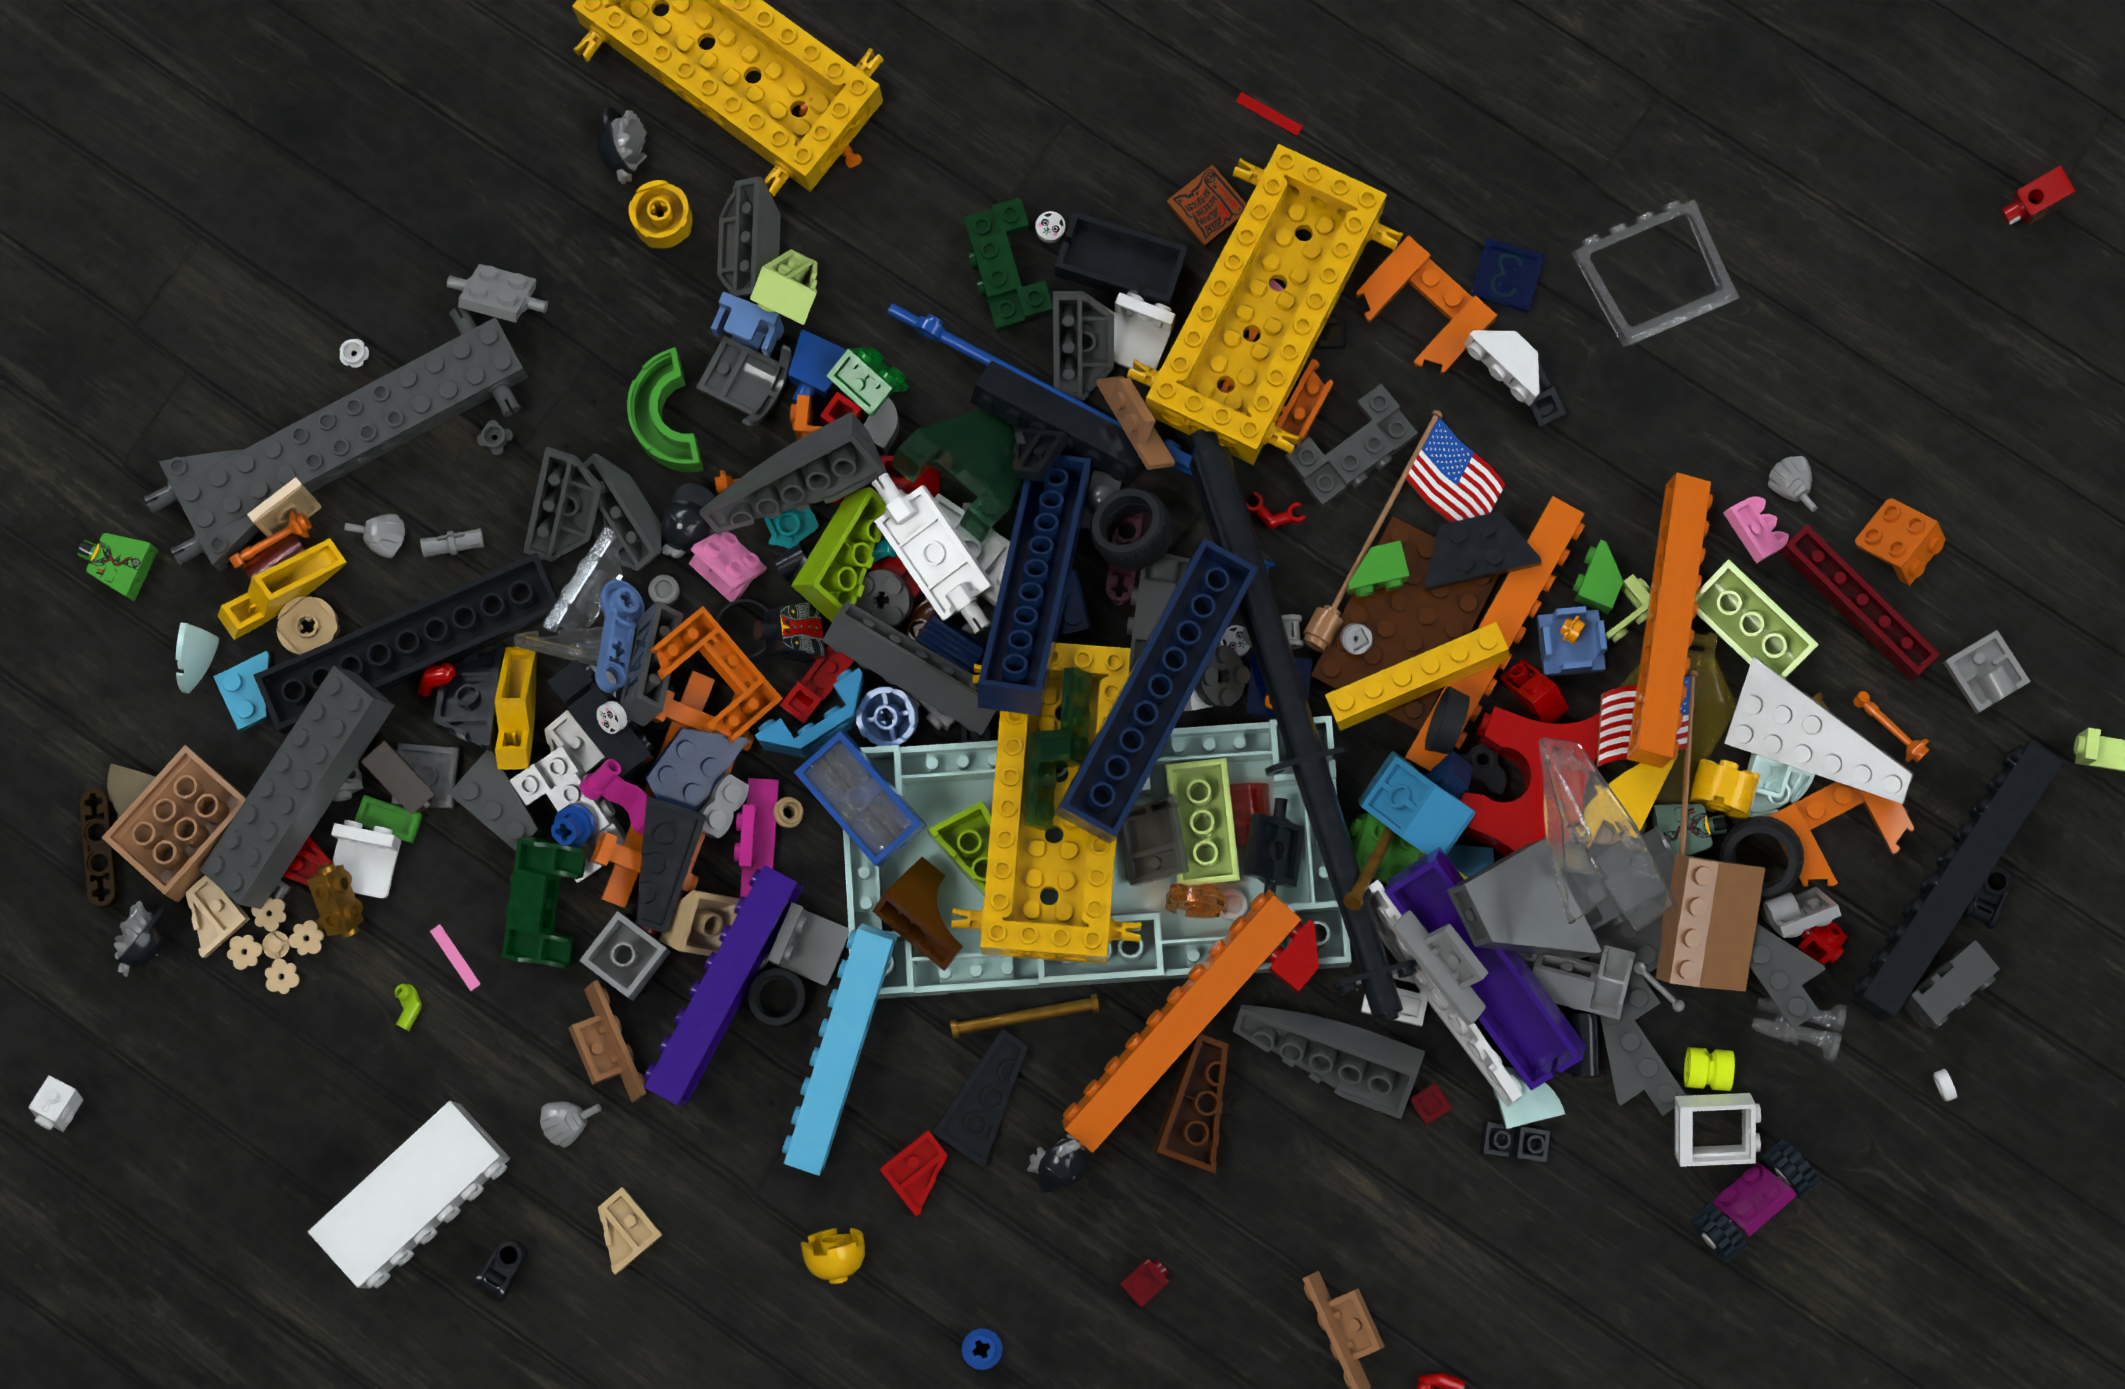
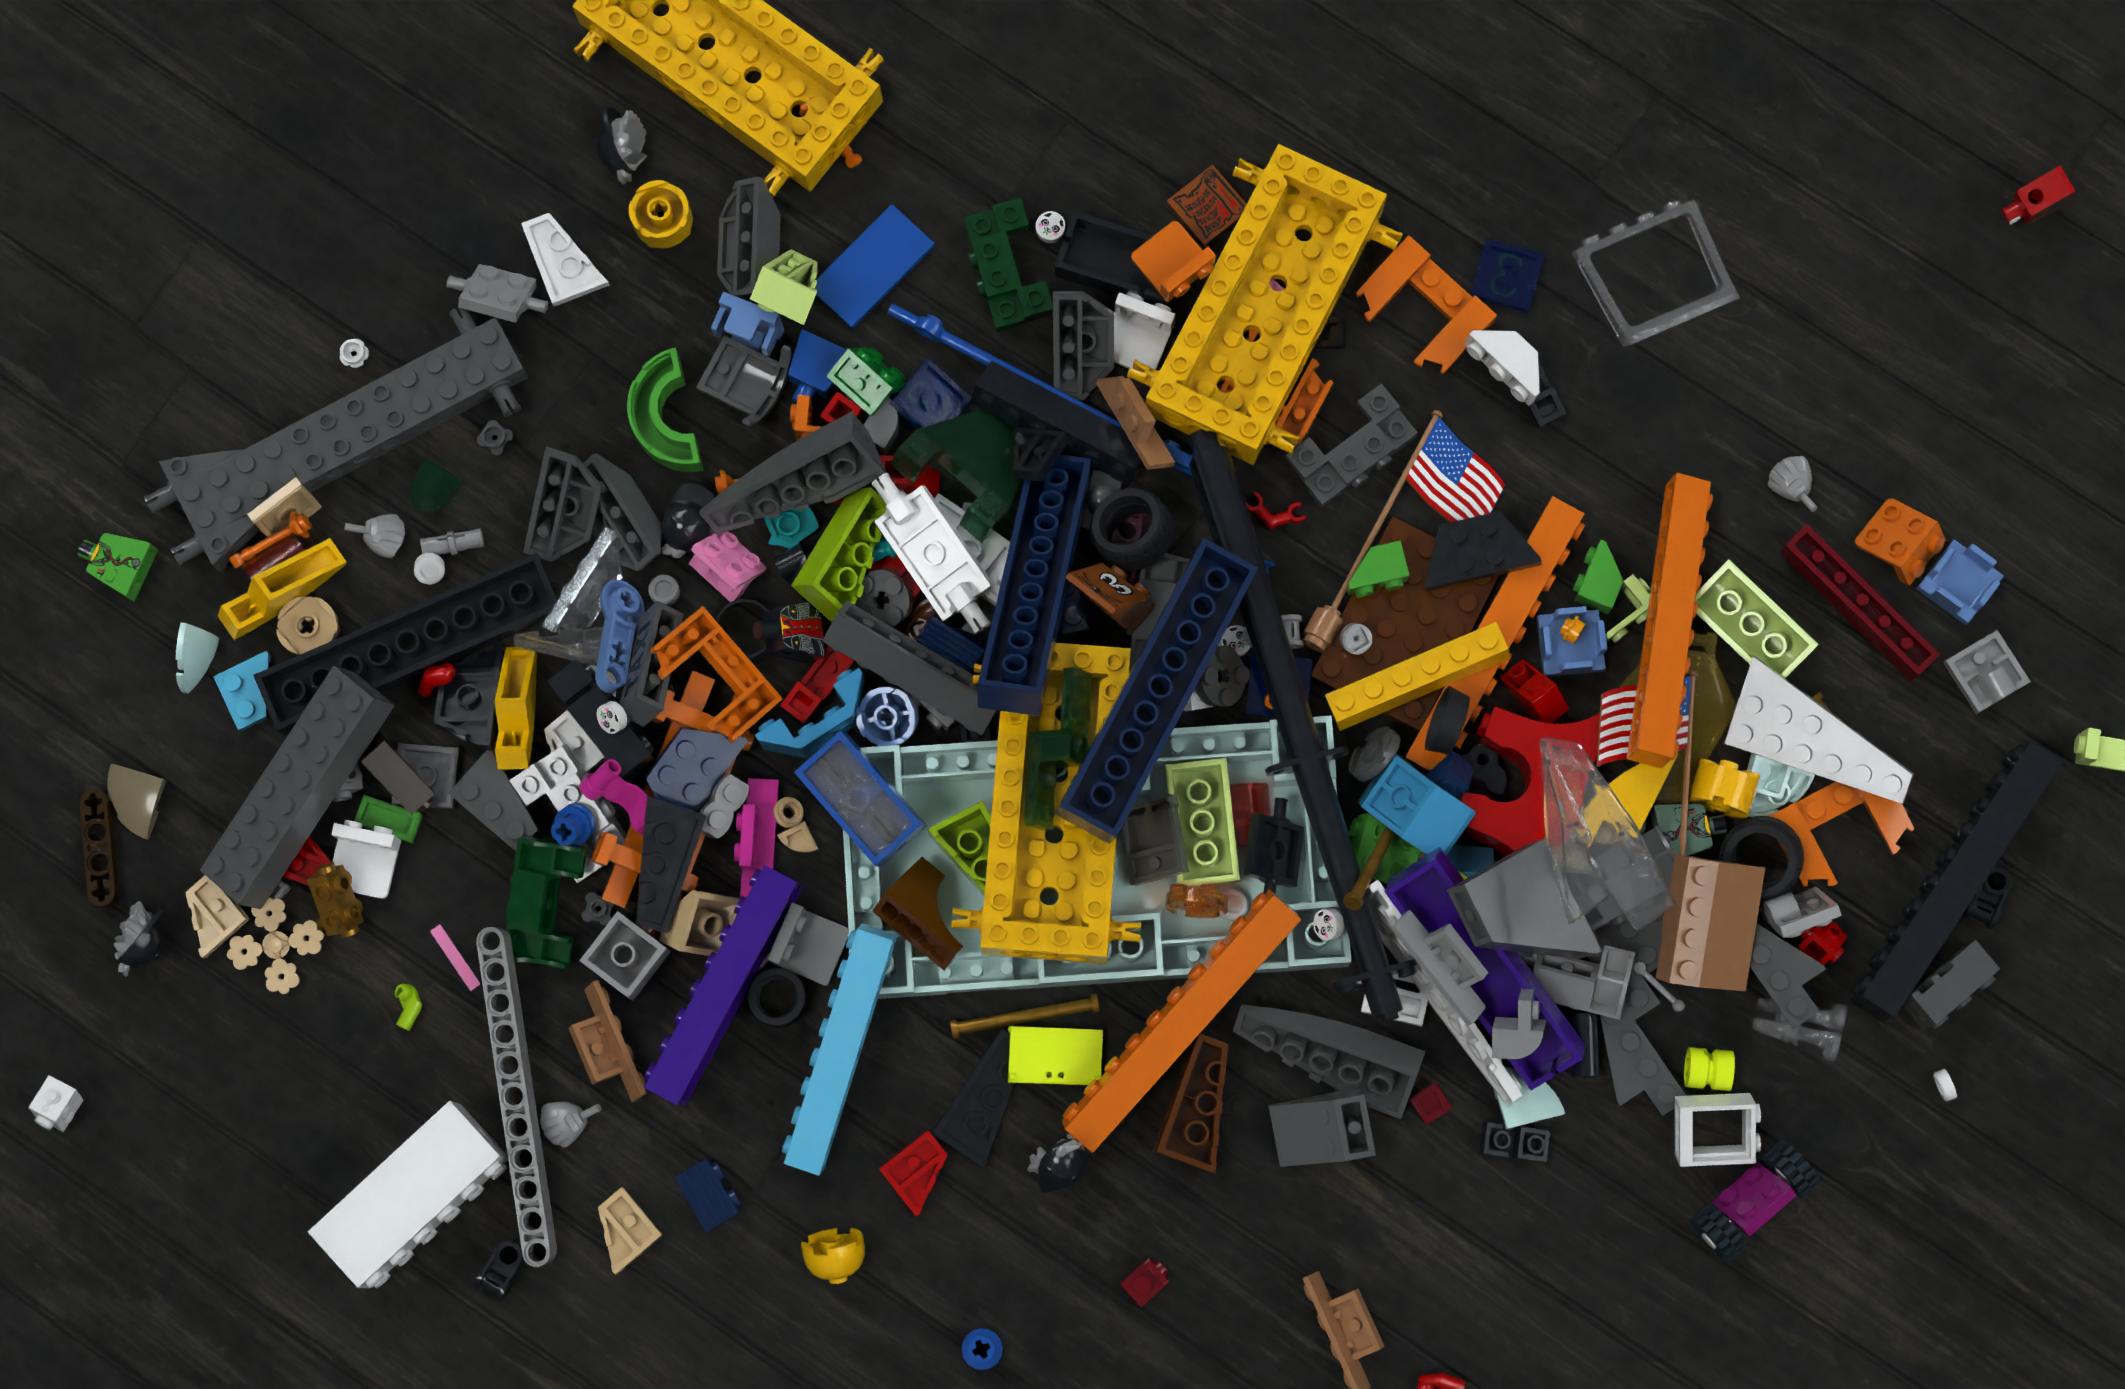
(176, 823): medium nougat slope -> none
(429, 568): none -> white tile
(433, 487): none -> clear green brick
(527, 1107): none -> light grey beam
(561, 263): none -> white wing
(590, 912): none -> dark grey plate
(708, 1195): none -> dark blue brick
(798, 839): none -> tan tile
(872, 266): none -> blue tile
(930, 397): none -> clear blue tile
(1053, 1054): none -> neon yellow door
(1113, 594): none -> dark orange slope
(1173, 261): none -> orange bracket
(1269, 113): red sticker -> none
(1299, 959): red slope -> none
(1322, 1128): none -> dark grey slope
(1328, 924): none -> white tile
(1375, 754): none -> dark grey tile
(1518, 1036): none -> light grey brick
(1756, 529): bright pink plate -> none
(1915, 749): orange piece -> none
(1961, 580): none -> medium blue panel

